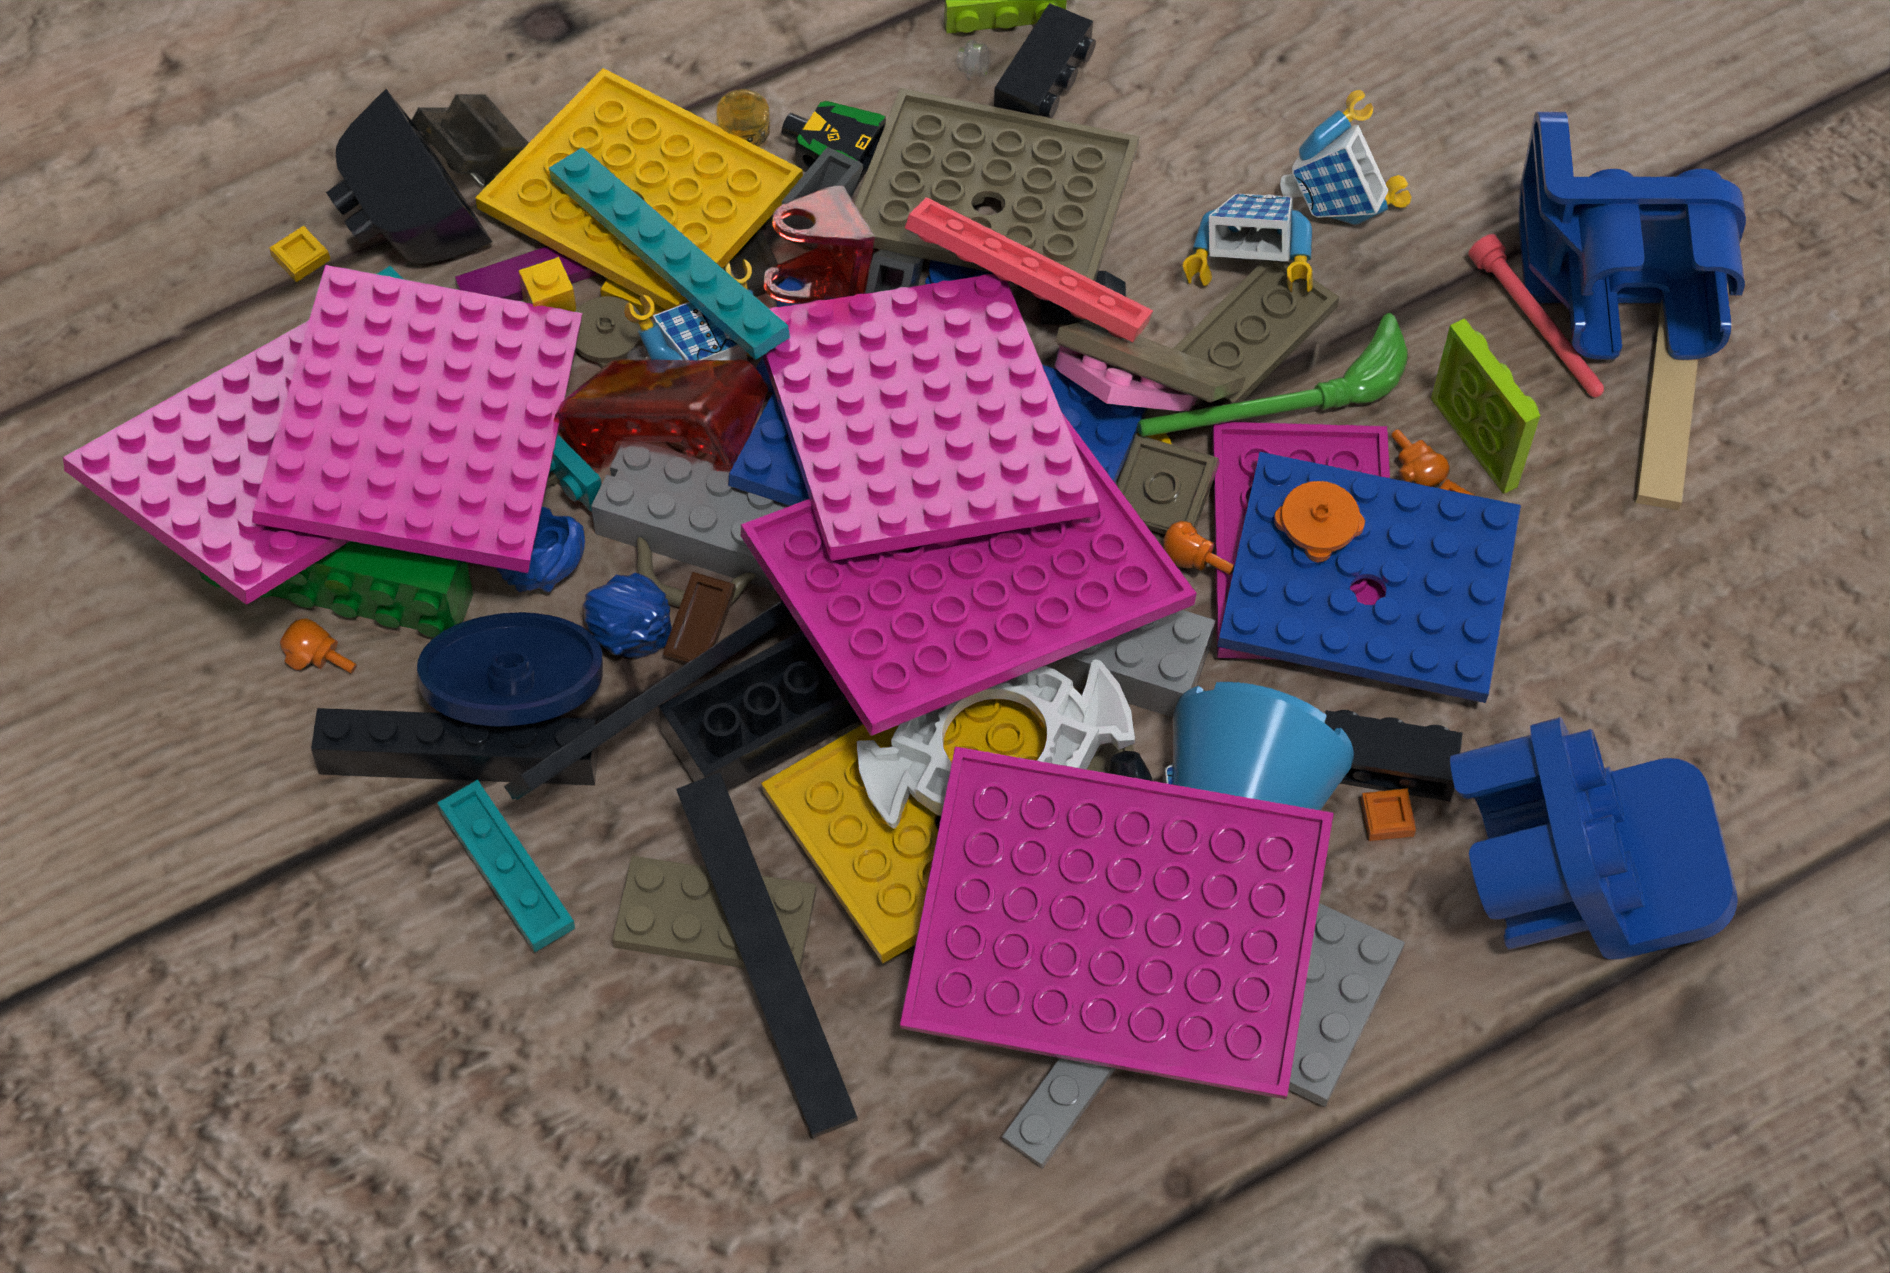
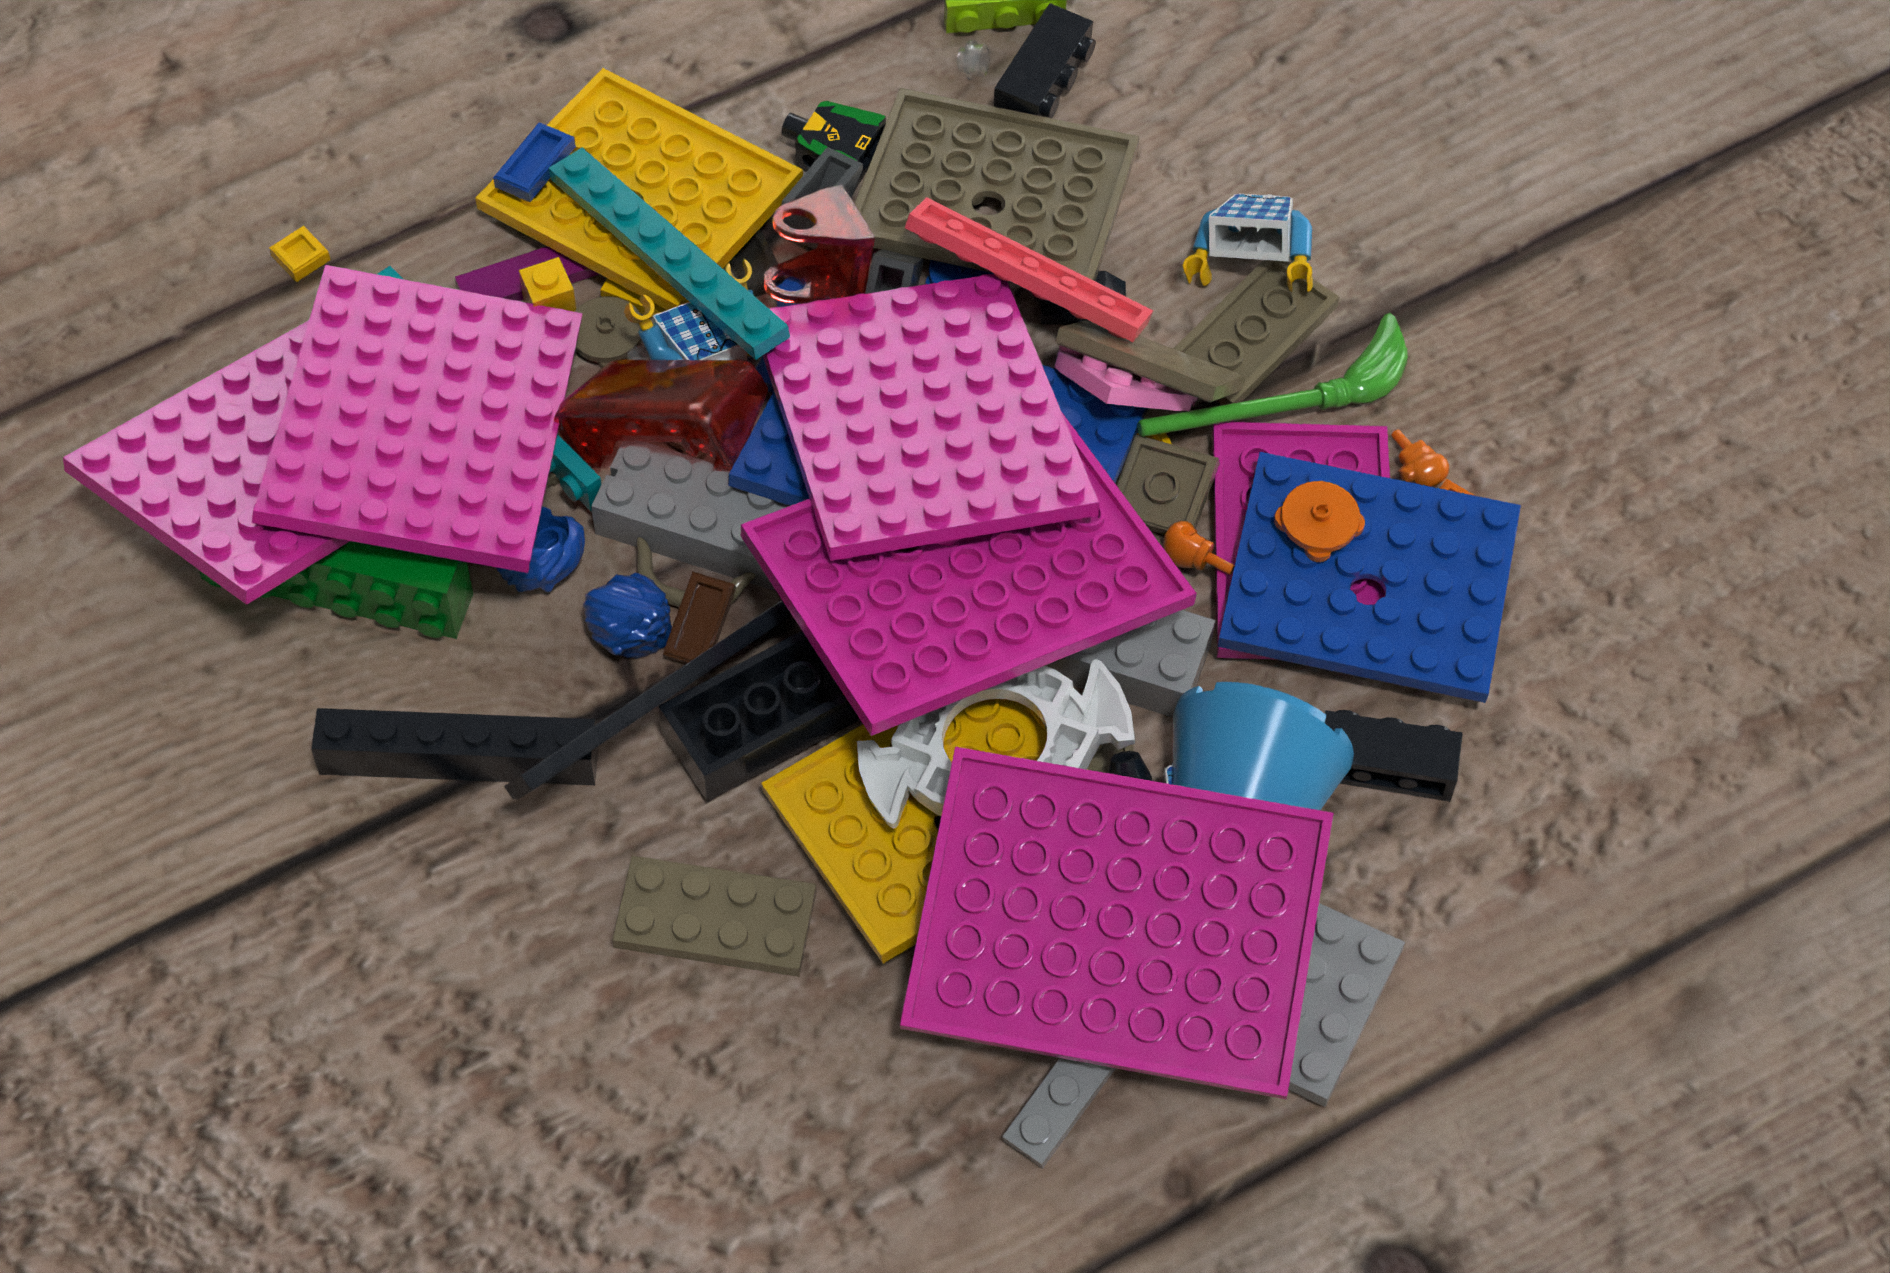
(310, 643): orange piece -> none
(401, 188): black hips -> none
(471, 135): clear smoke brick -> none
(506, 866): teal plate -> none
(510, 669): dark blue dish -> none
(528, 166): none -> blue tile
(744, 115): clear yellow head -> none
(767, 956): black tile -> none
(1339, 172): torso -> none
(1388, 814): orange tile -> none
(1485, 405): lime plate -> none
(1490, 255): coral piece -> none
(1594, 847): blue piece -> none
(1629, 243): blue piece -> none
(1666, 426): tan tile -> none

